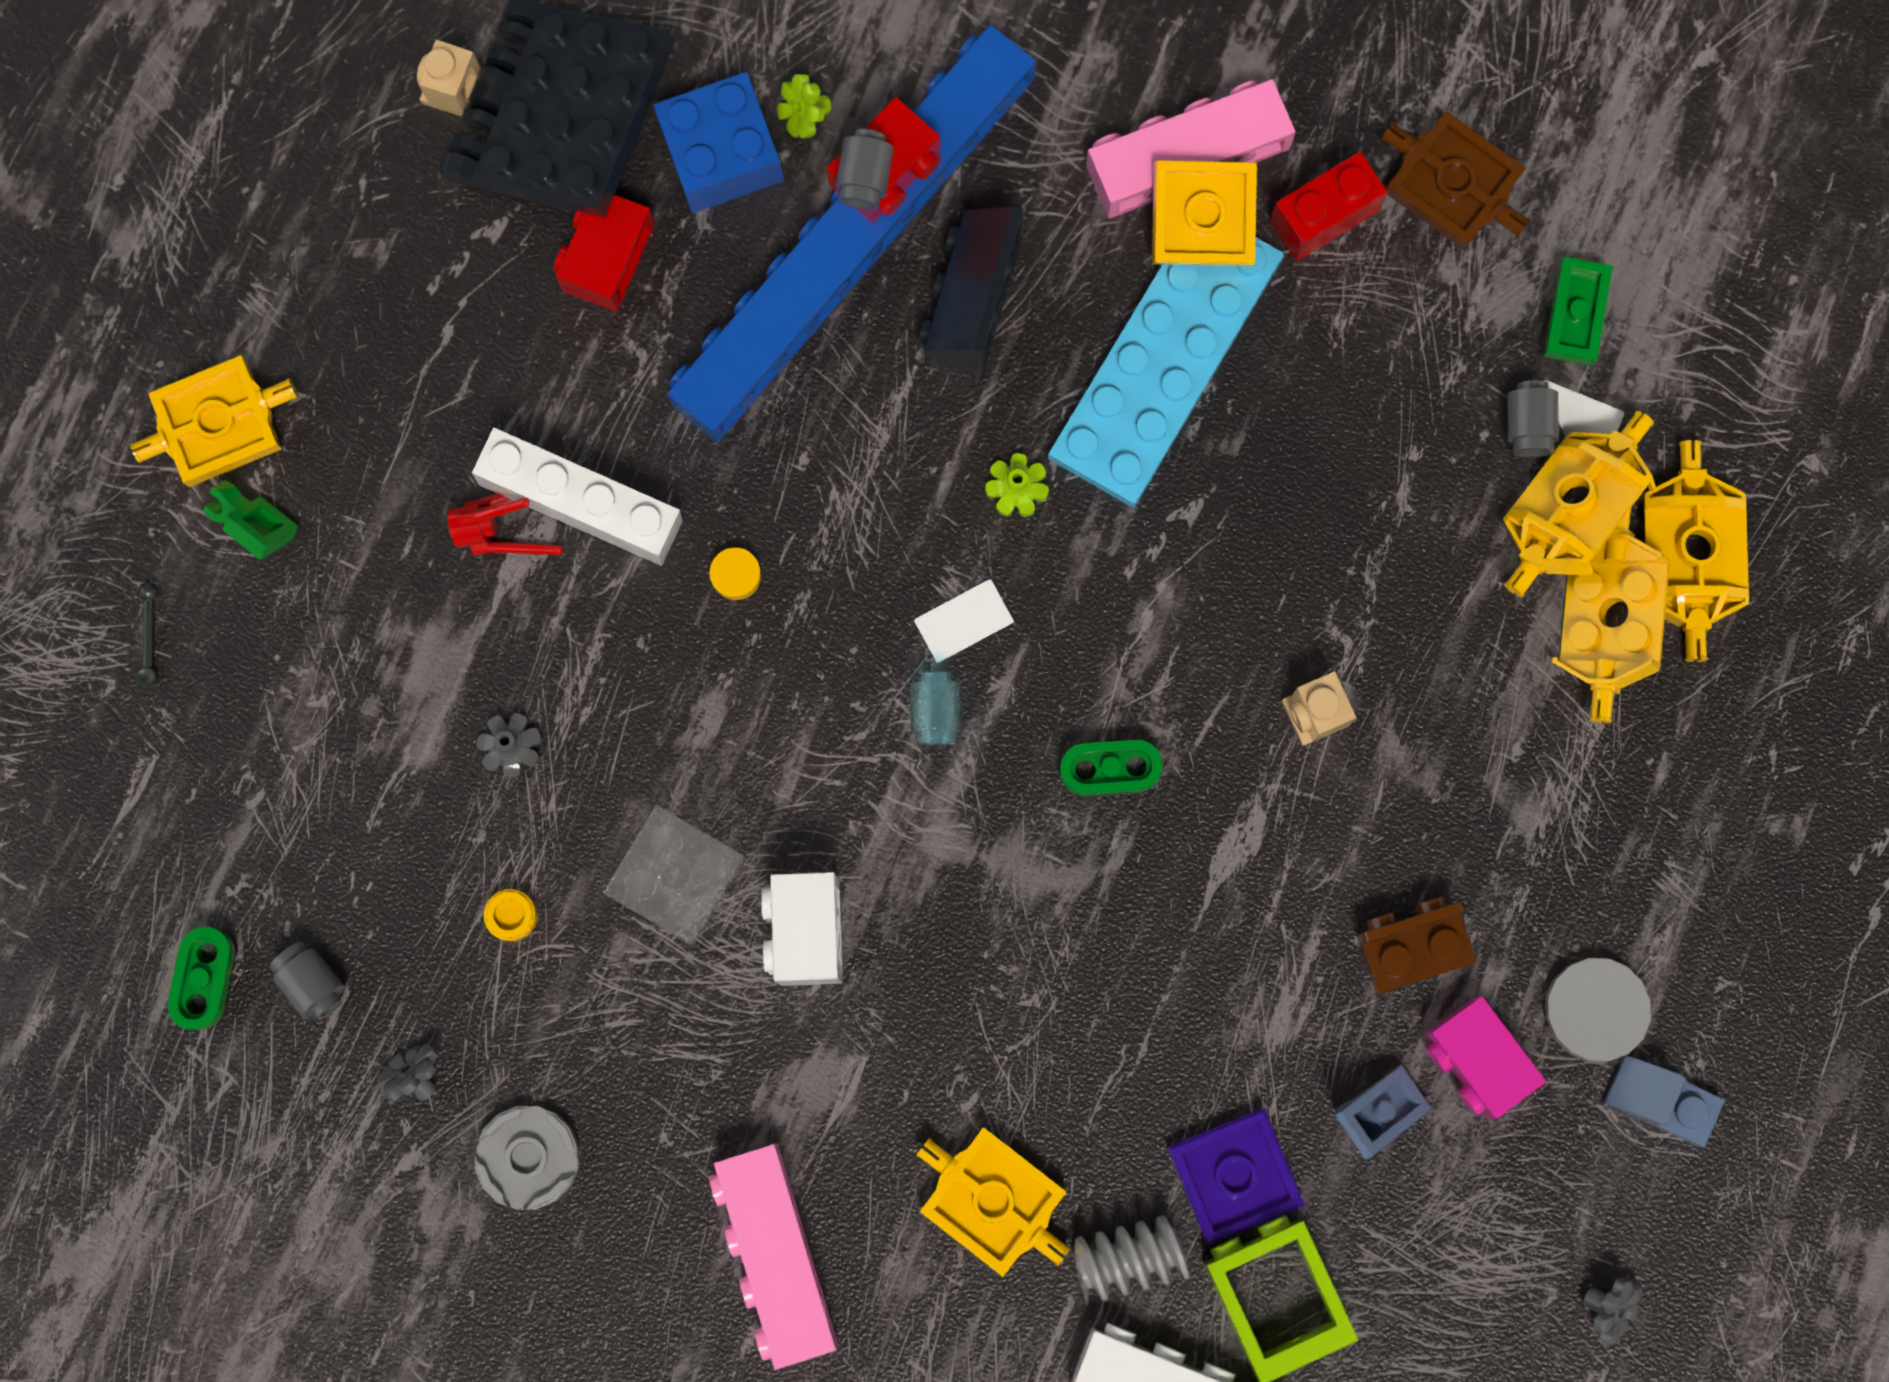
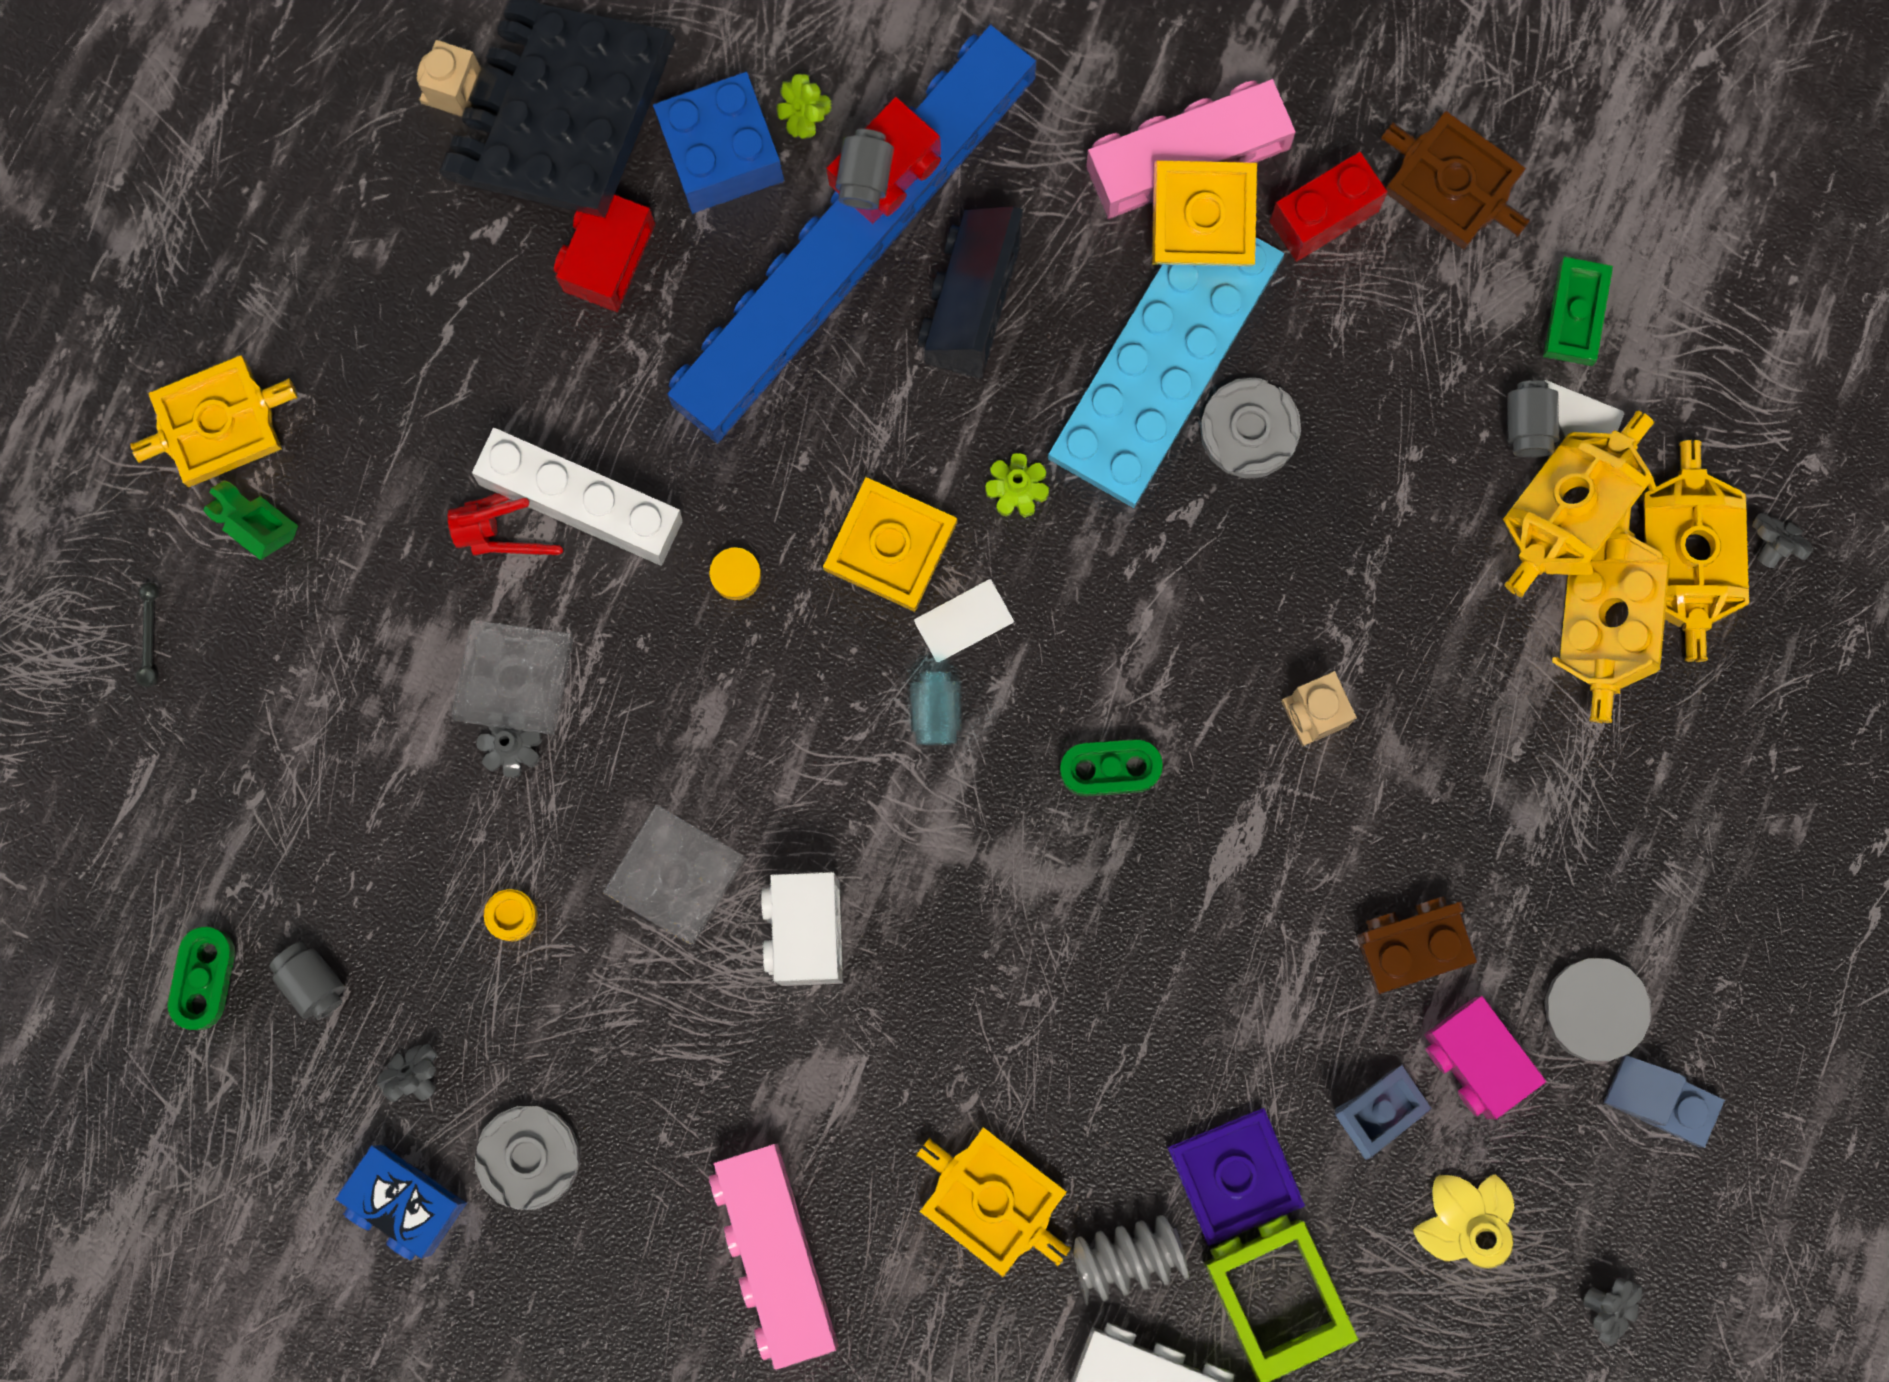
(400, 1203): none -> blue brick
(512, 677): none -> clear plate
(890, 544): none -> yellow plate
(1250, 428): none -> light grey tile
(1465, 1214): none -> light yellow plate
(1780, 540): none -> dark grey plant

